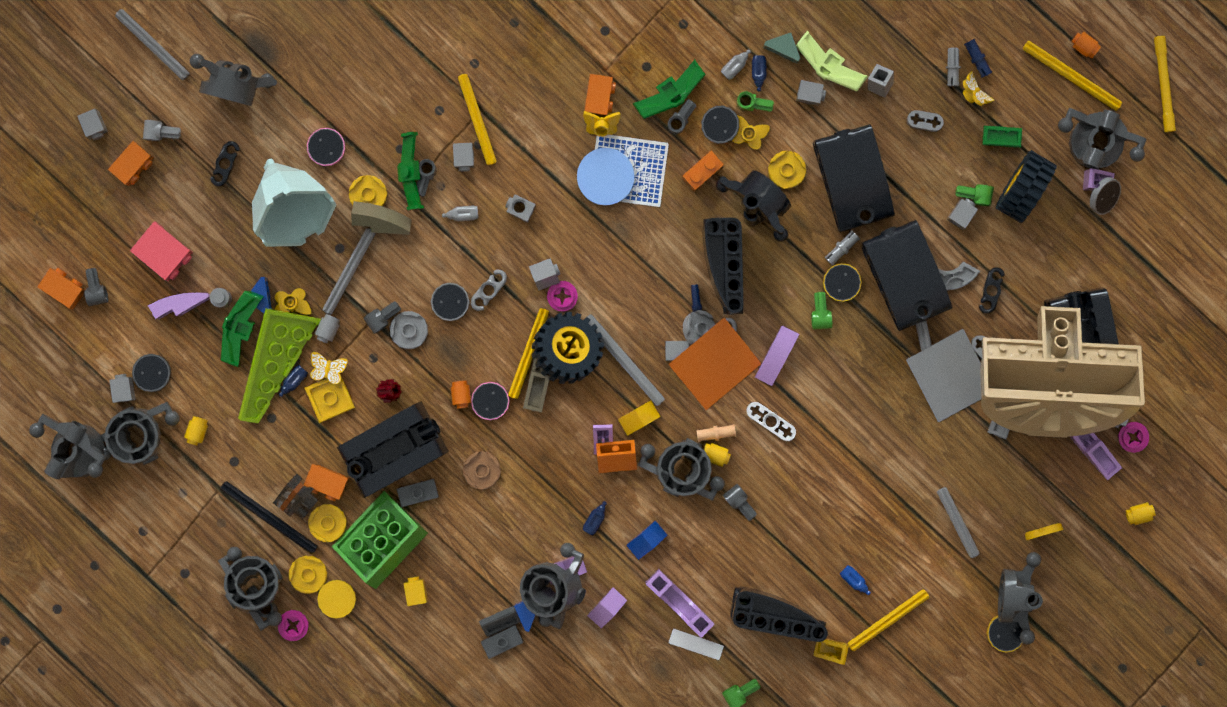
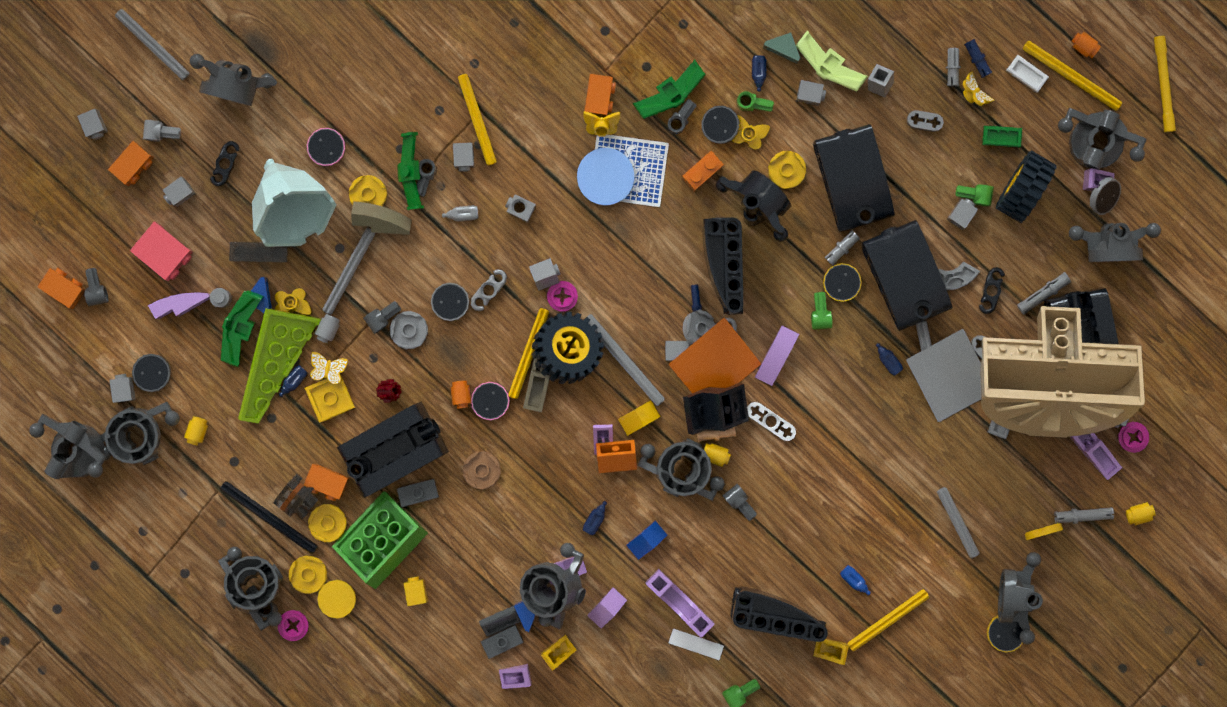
(178, 192): none -> light grey brick
(257, 252): none -> clear smoke plate
(515, 677): none -> lavender slope
(558, 652): none -> yellow slope
(716, 408): none -> black bracket
(735, 65): light grey piece -> none
(889, 360): none -> dark blue piece
(1027, 73): none -> white tile
(1051, 288): none -> light grey pin
(1083, 515): none -> light grey pin
(1114, 243): none -> dark grey piece

